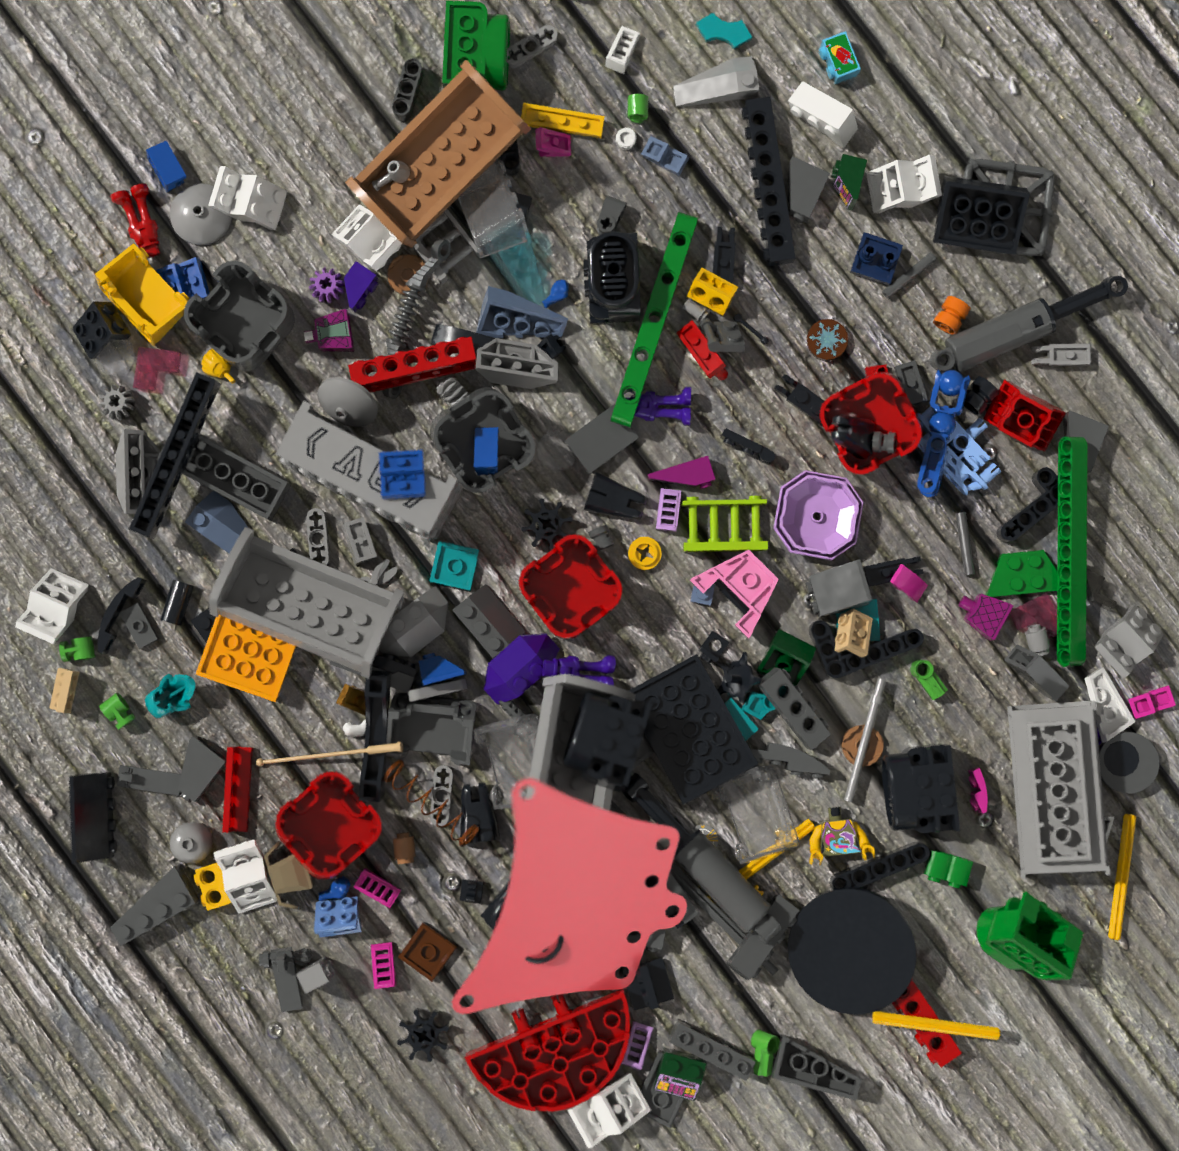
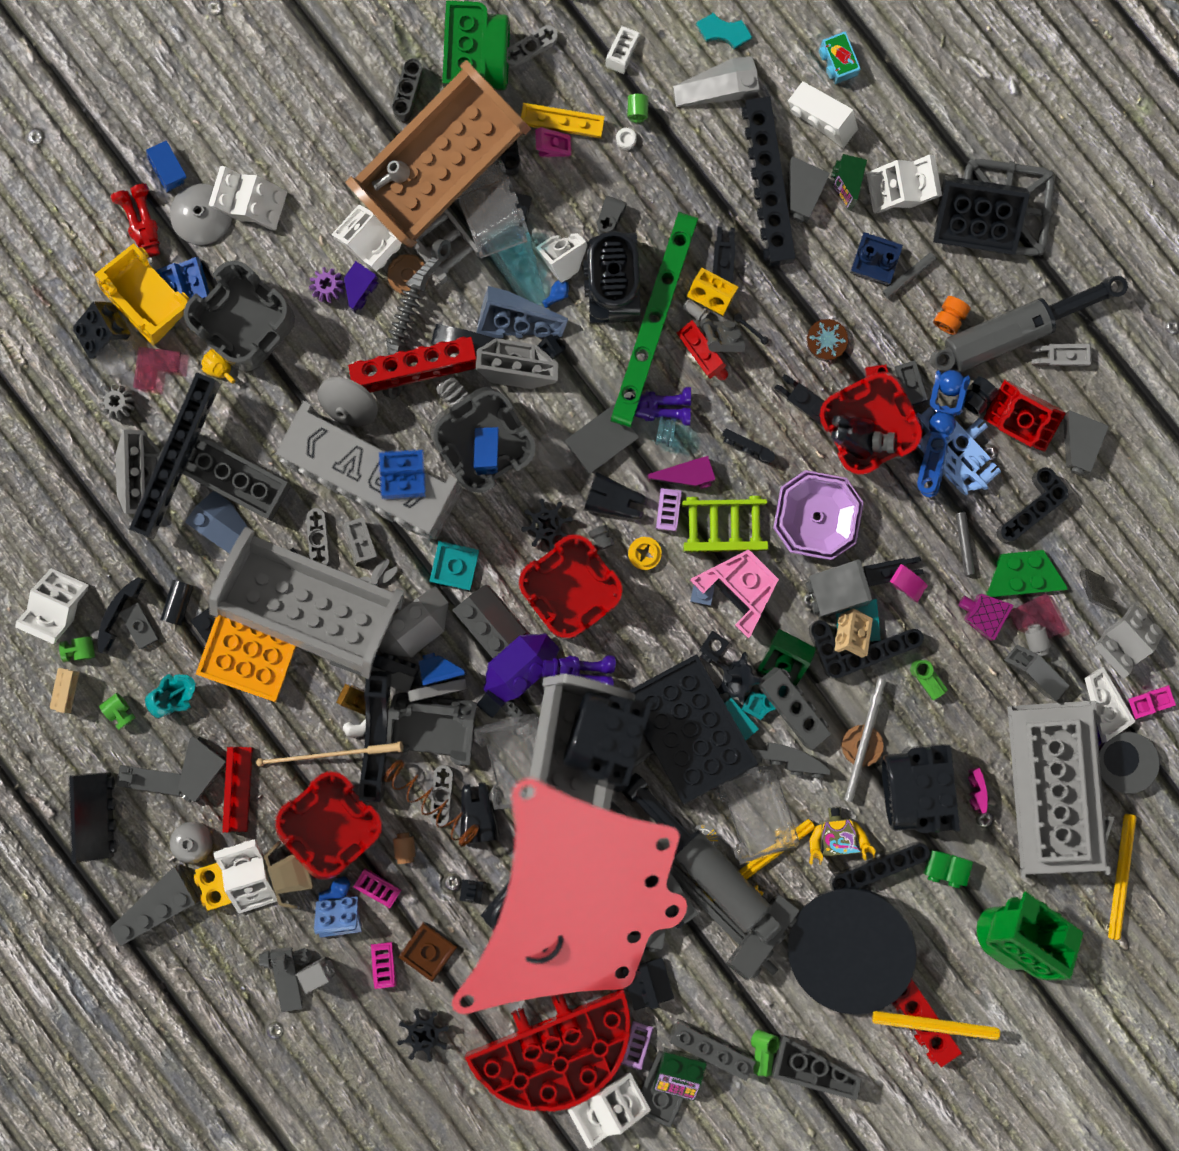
(332, 333): torso -> none
(490, 704): none -> black tile
(563, 255): none -> white slope
(664, 156): sand blue slope -> none
(666, 431): none -> clear light blue wheel
(1072, 551): green beam -> none

